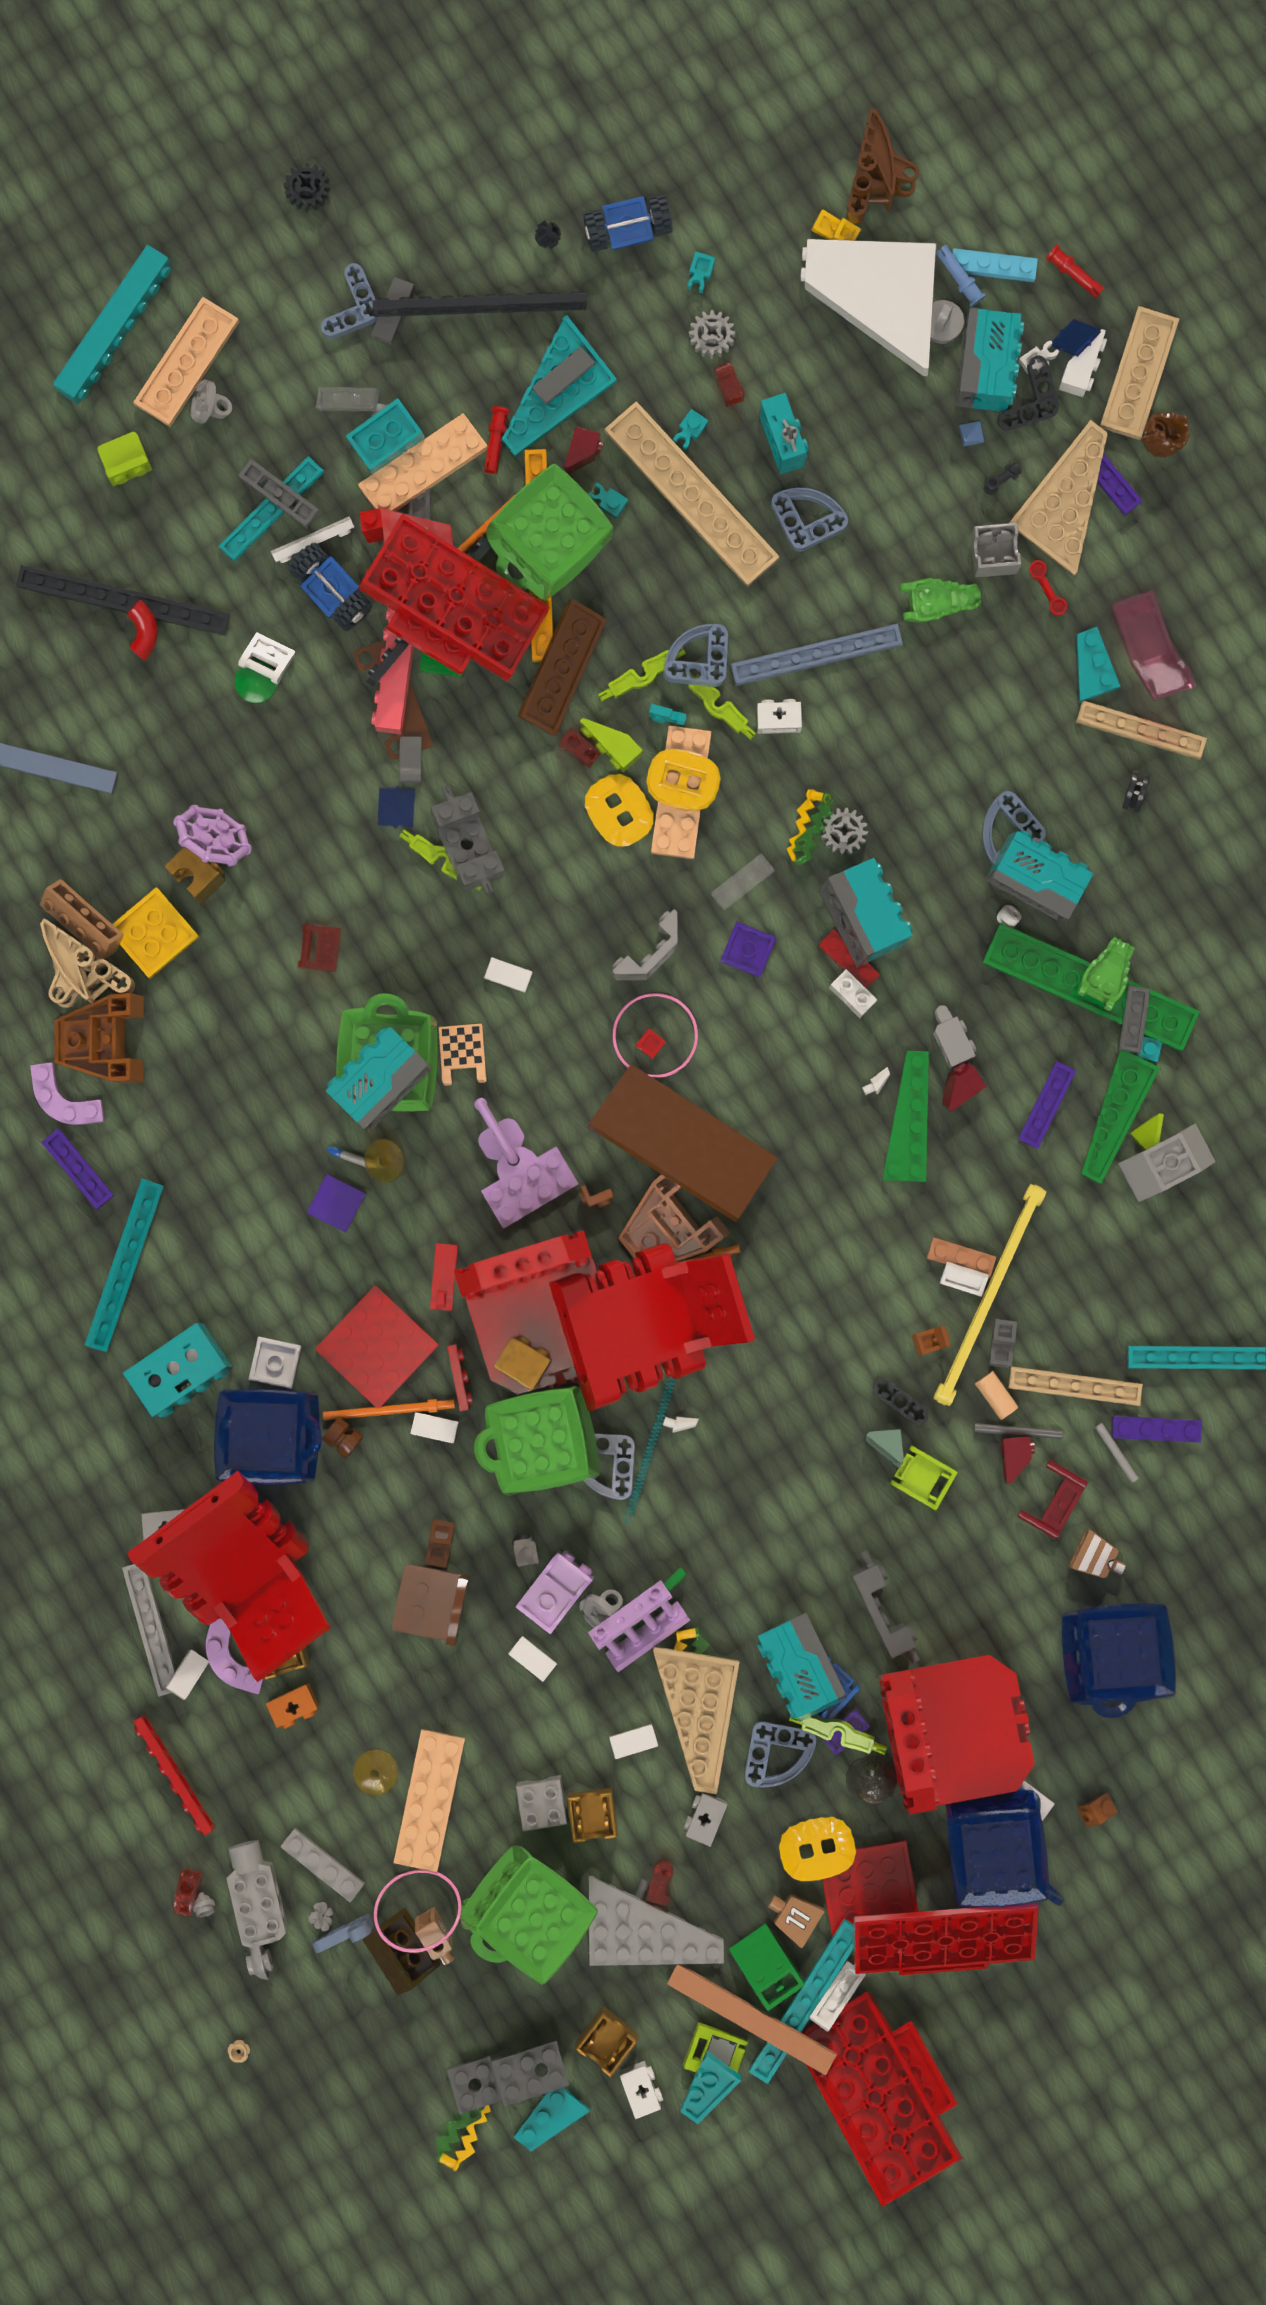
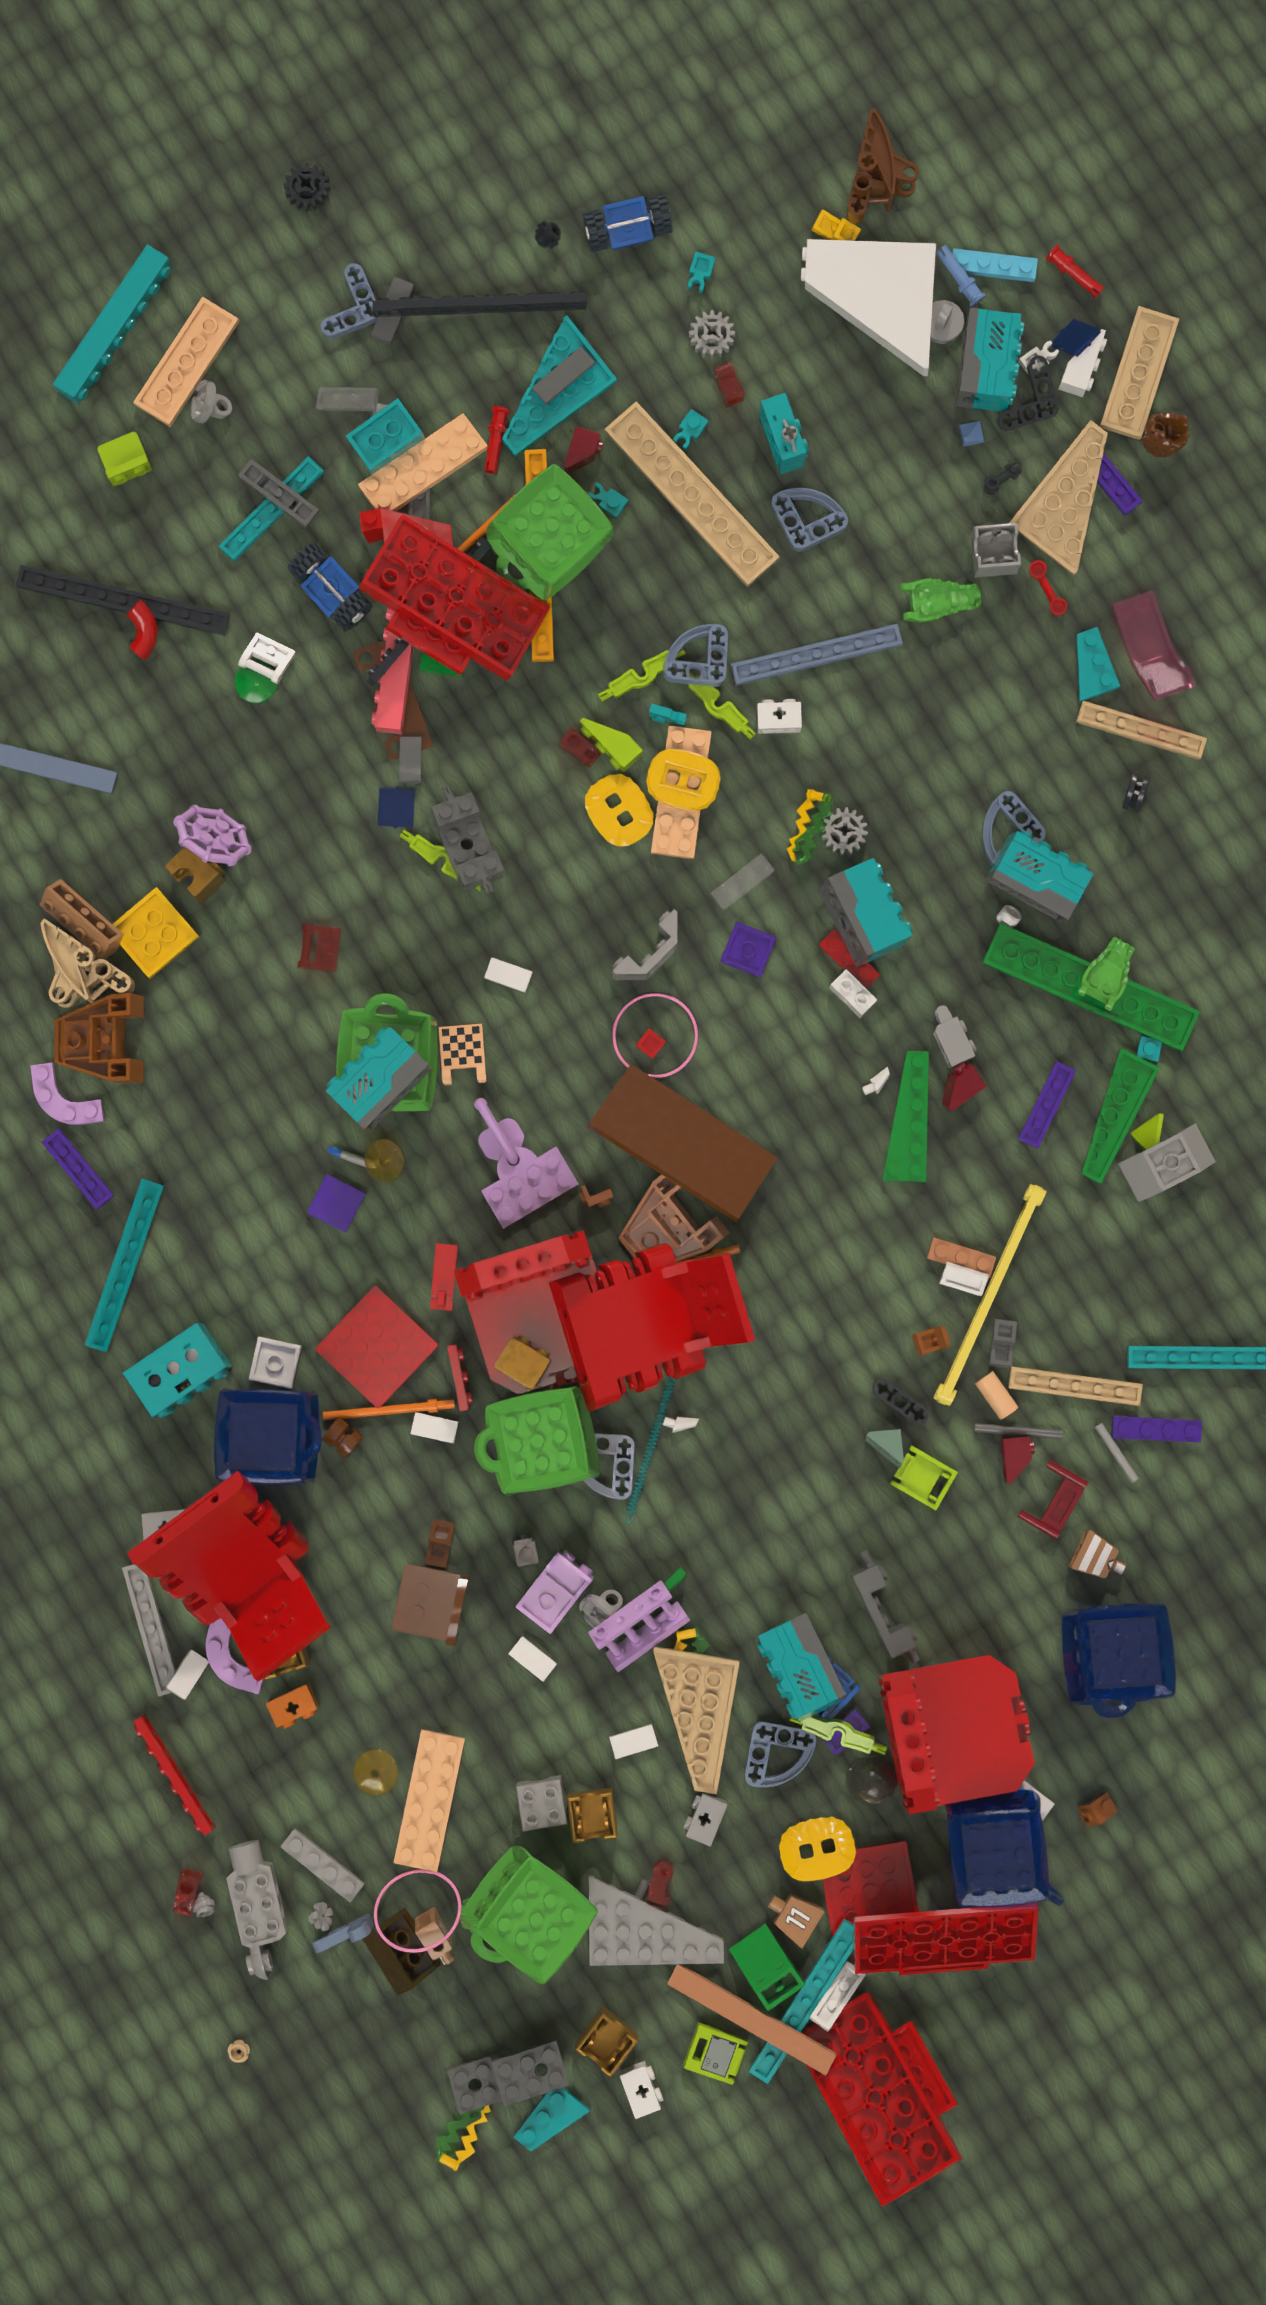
(286, 551): white plate -> none
(562, 667): reddish brown plate -> none
(709, 2087): teal wing -> none
(1134, 1019): dark grey tile -> none

